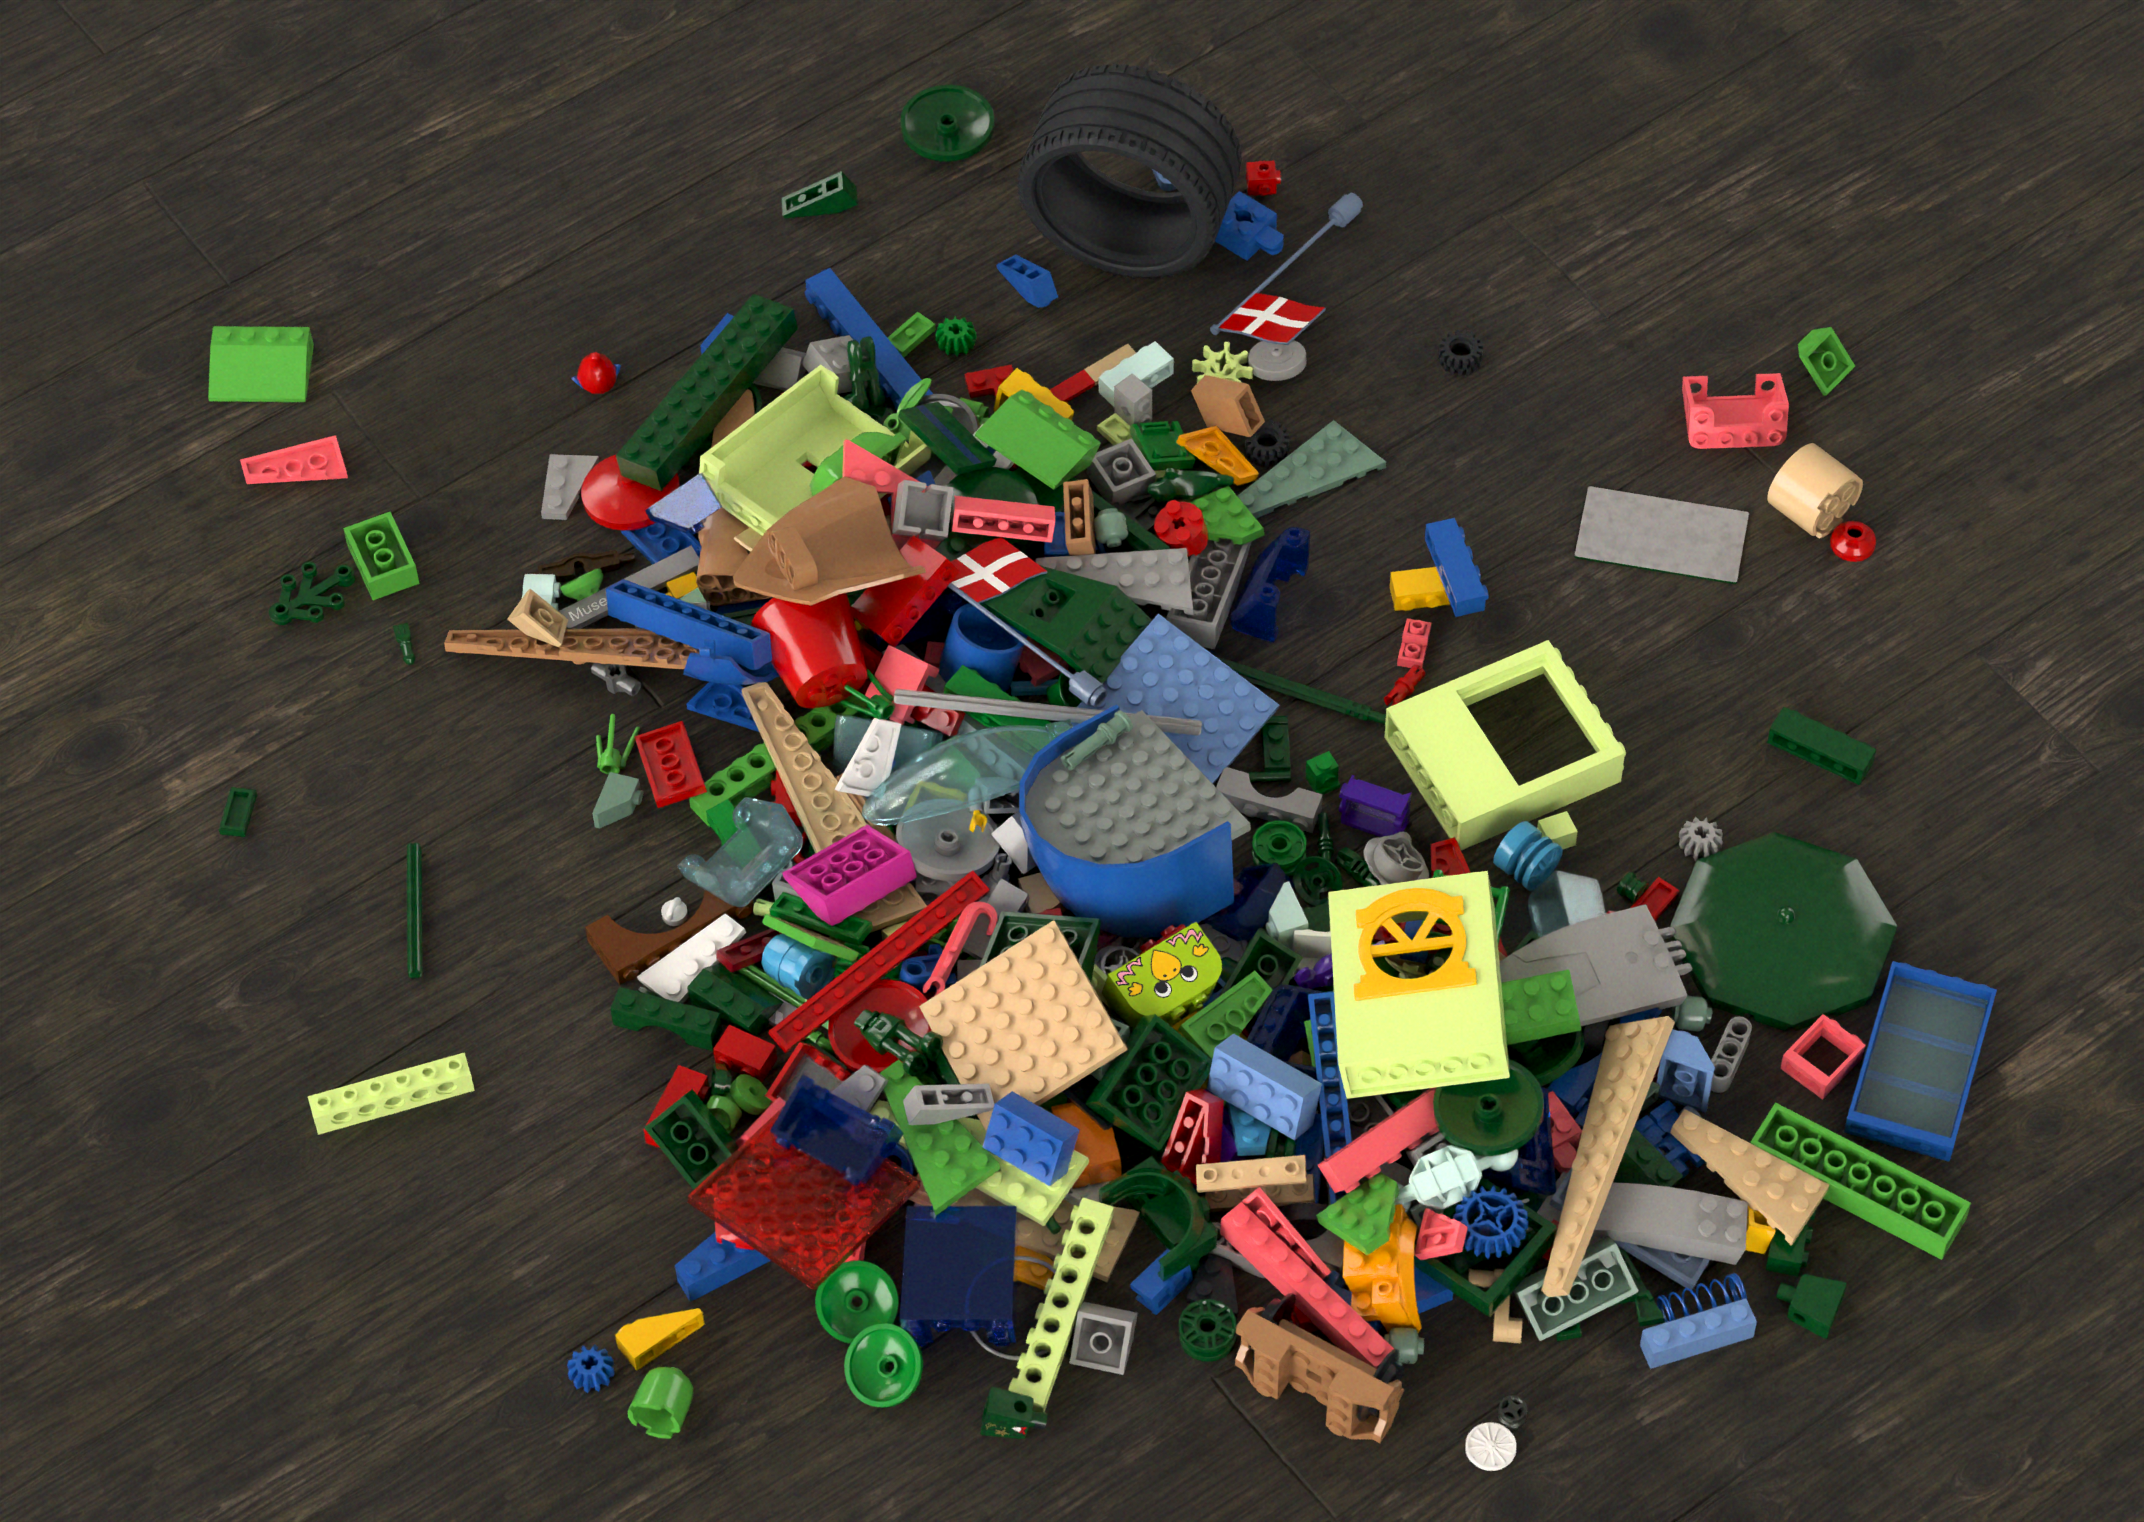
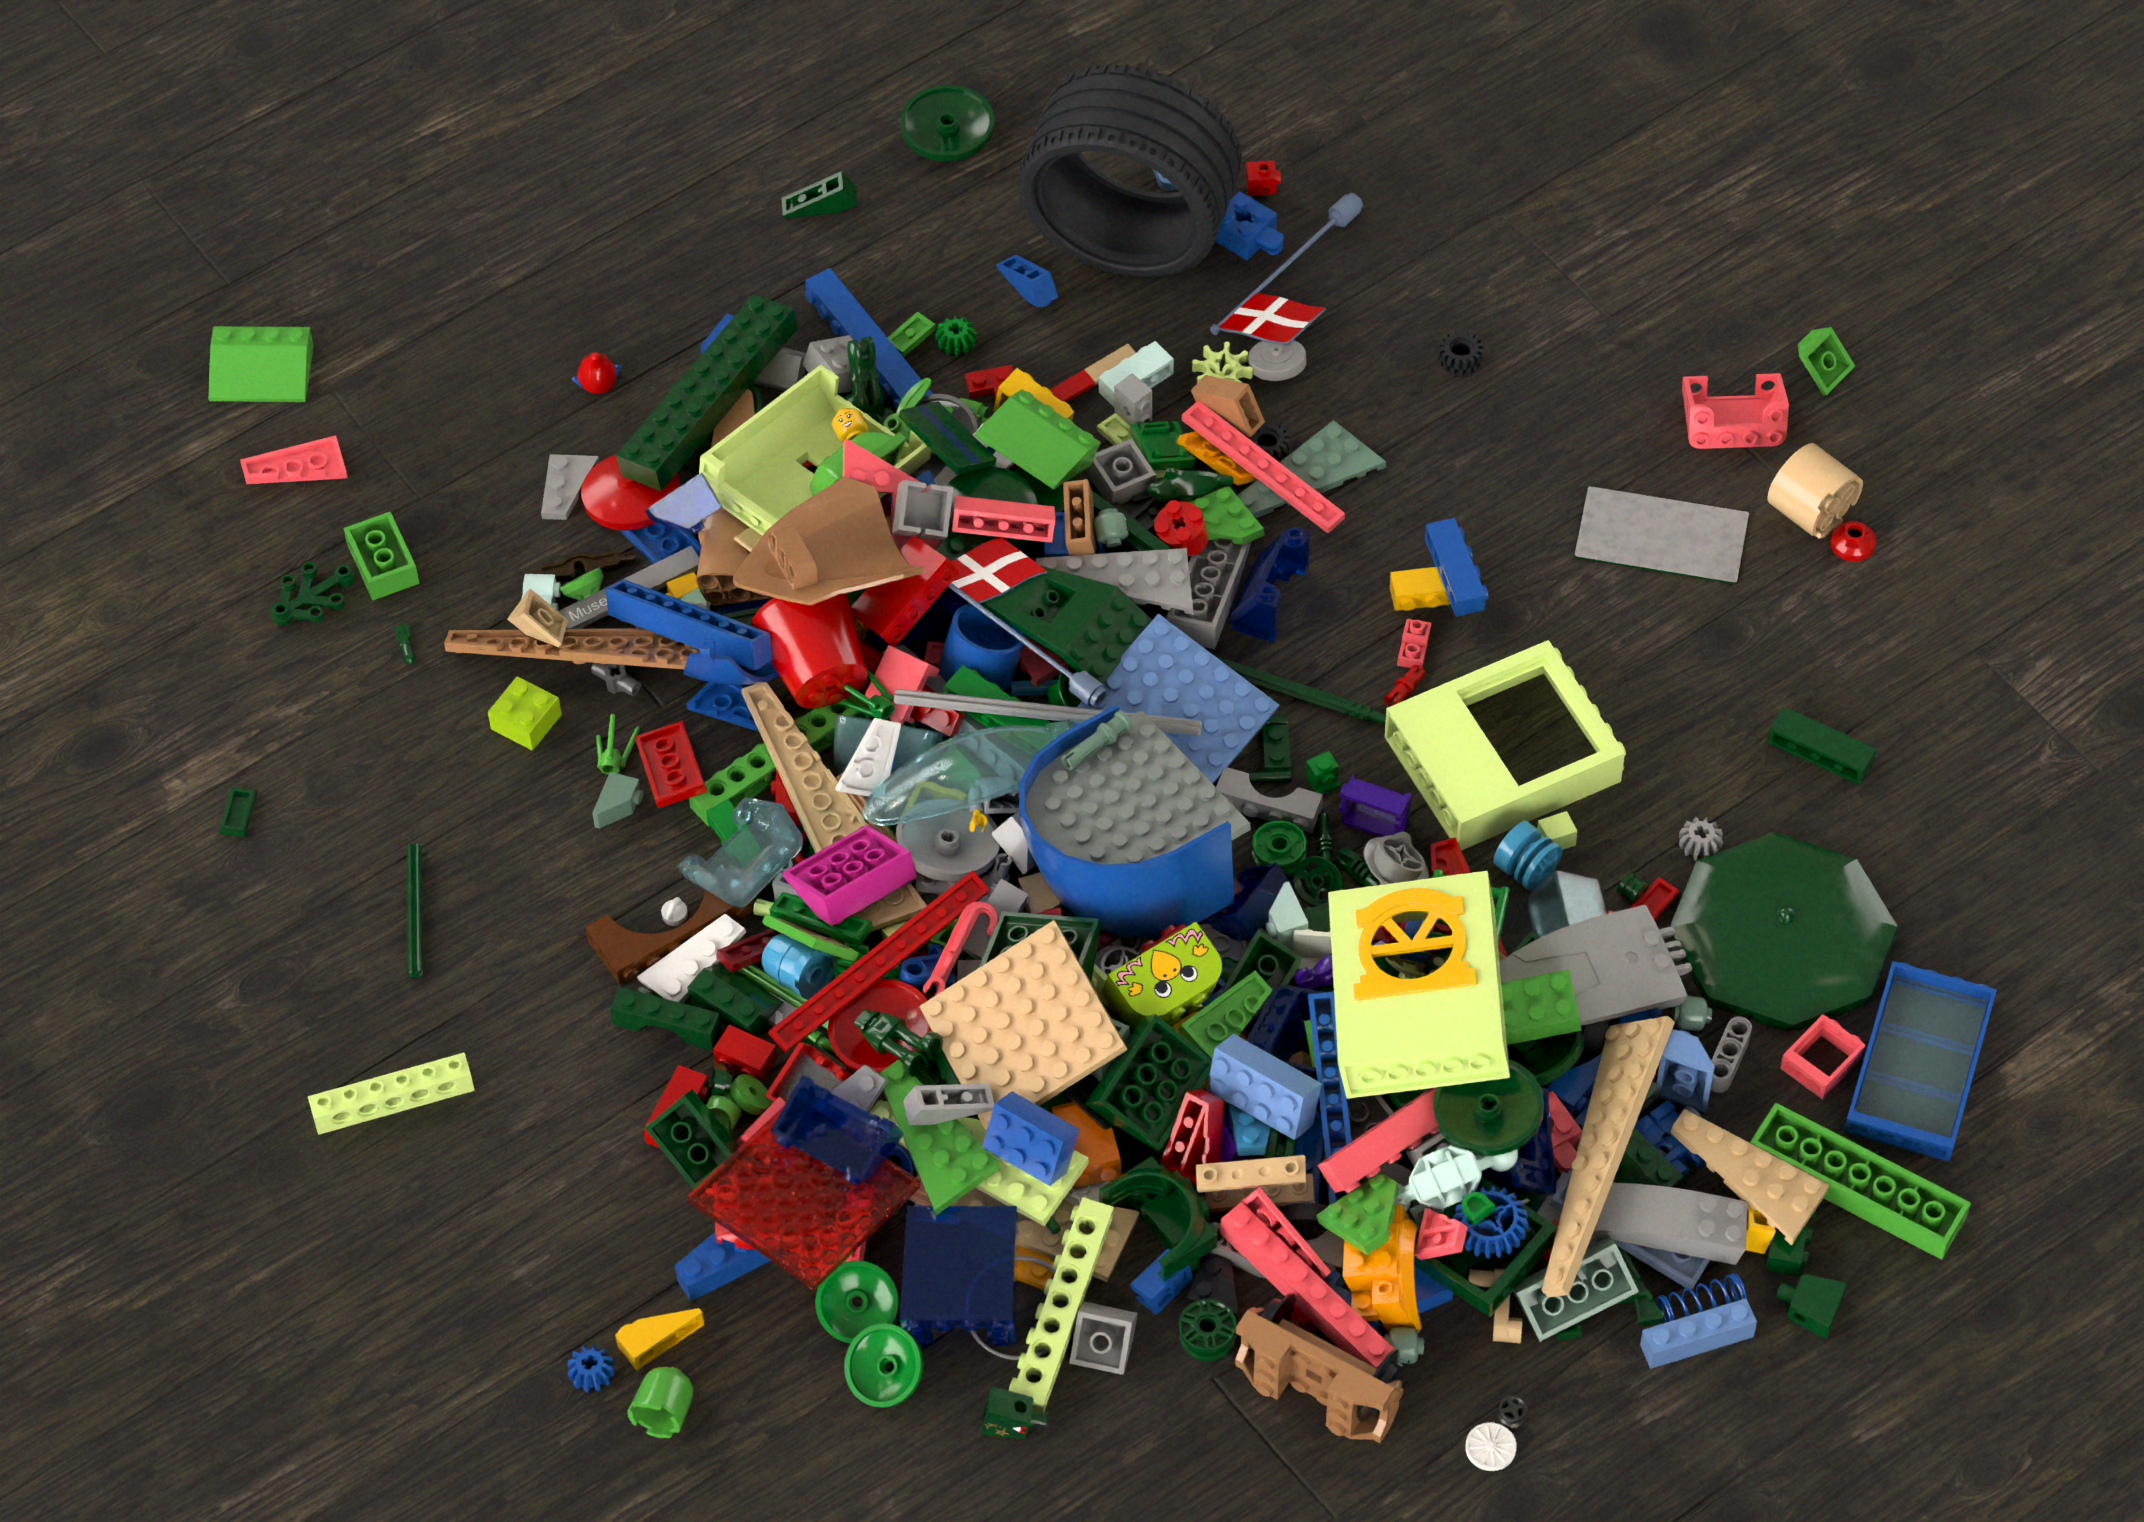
(524, 713): none -> lime brick
(848, 424): none -> yellow head
(1263, 466): none -> coral plate
(1476, 1207): none -> green tile

